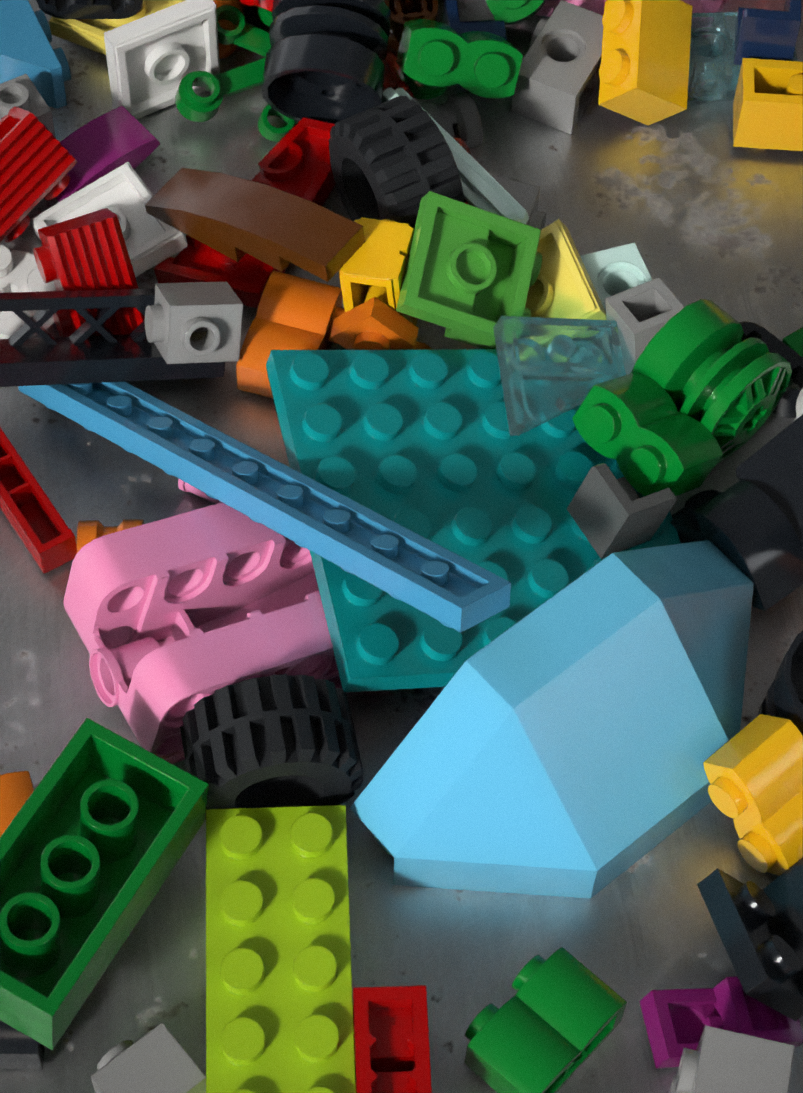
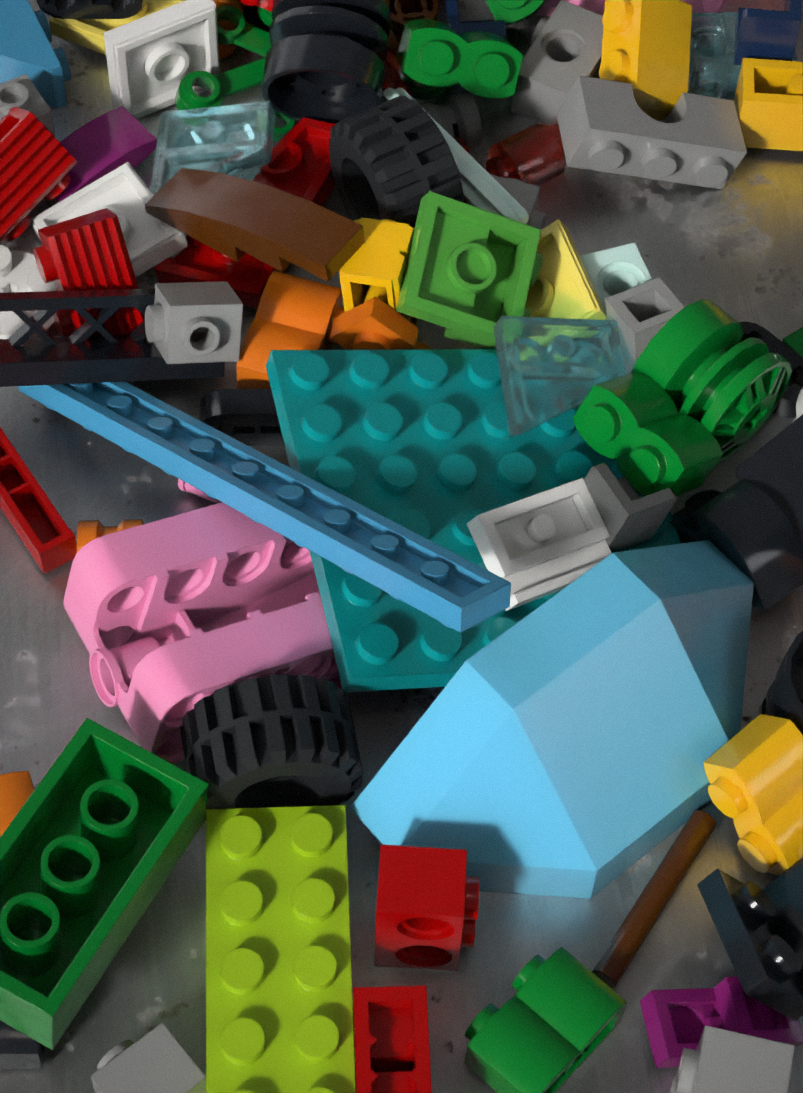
(213, 139): none -> clear light blue wing
(243, 415): none -> black beam
(424, 907): none -> red brick
(529, 155): none -> clear red brick
(542, 540): none -> white plate
(611, 134): none -> light grey arch
(654, 898): none -> reddish brown bar

